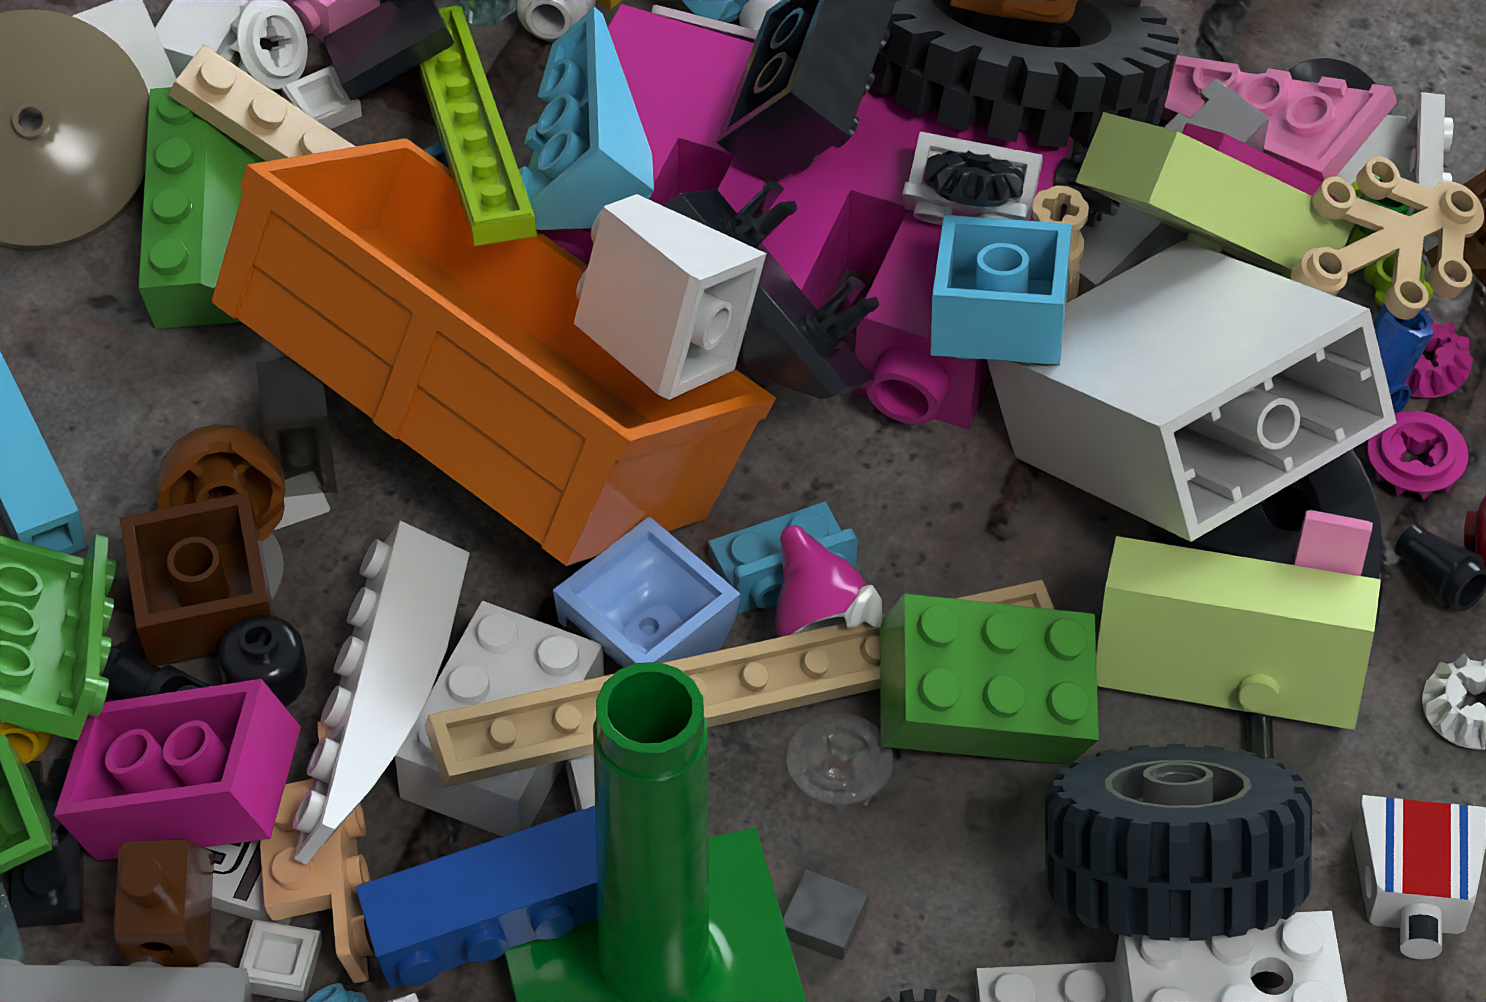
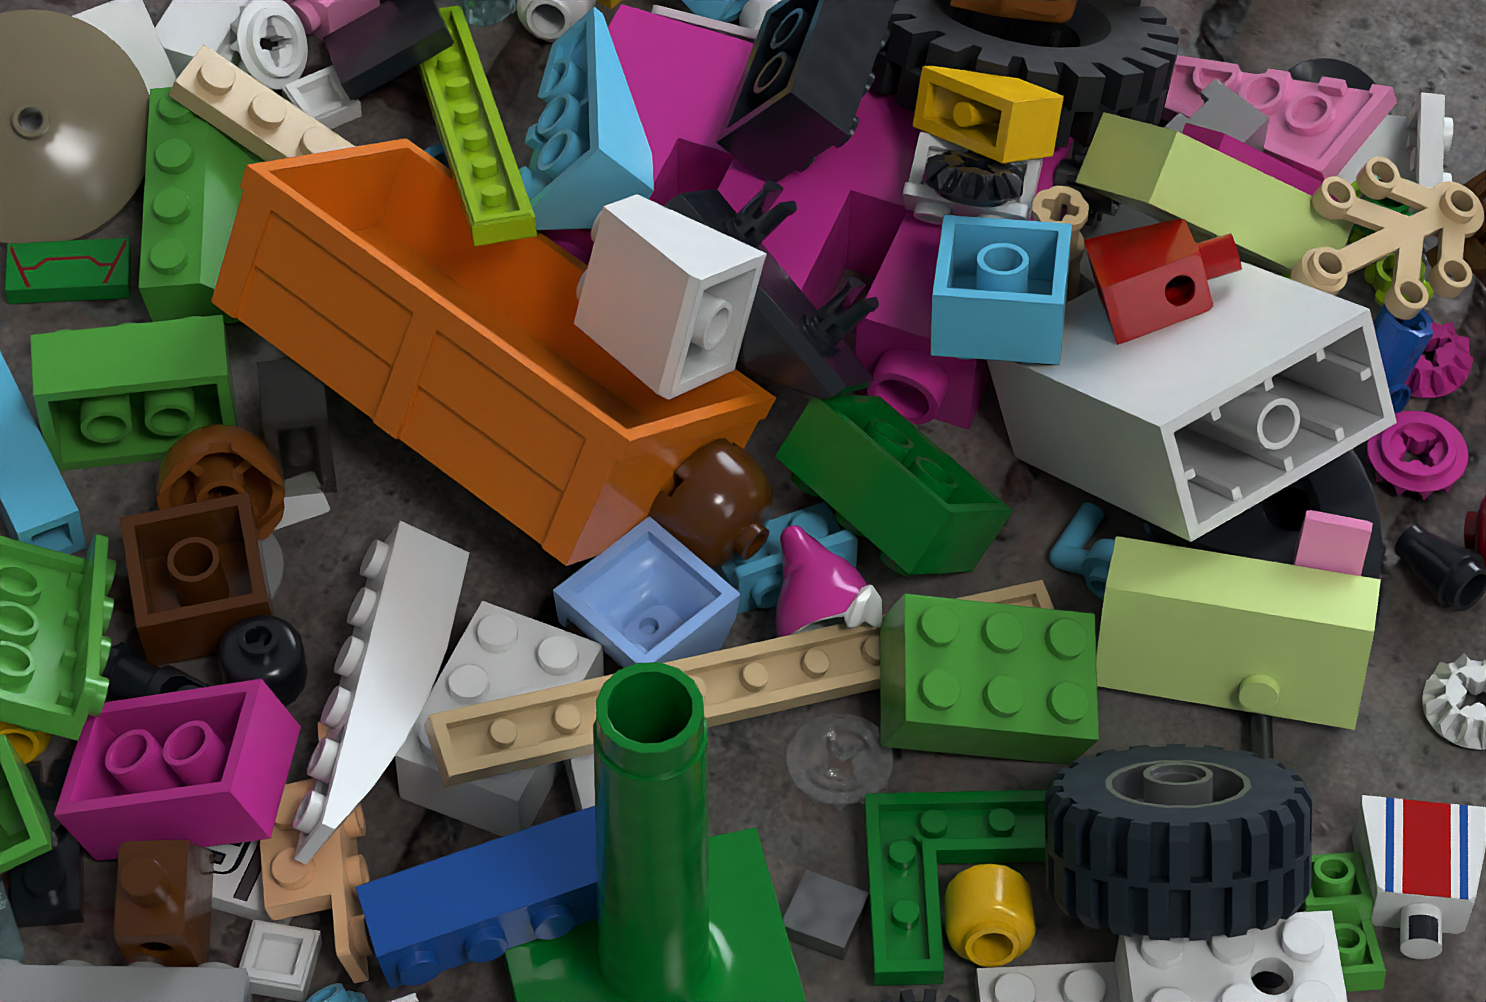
(68, 270): none -> green tile
(130, 388): none -> bright green brick
(719, 505): none -> reddish brown cylinder
(892, 485): none -> green brick
(906, 842): none -> green plate
(988, 113): none -> yellow slope
(989, 914): none -> yellow head
(1071, 557): none -> medium azure plate
(1156, 275): none -> red torso
(1343, 887): none -> bright green slope

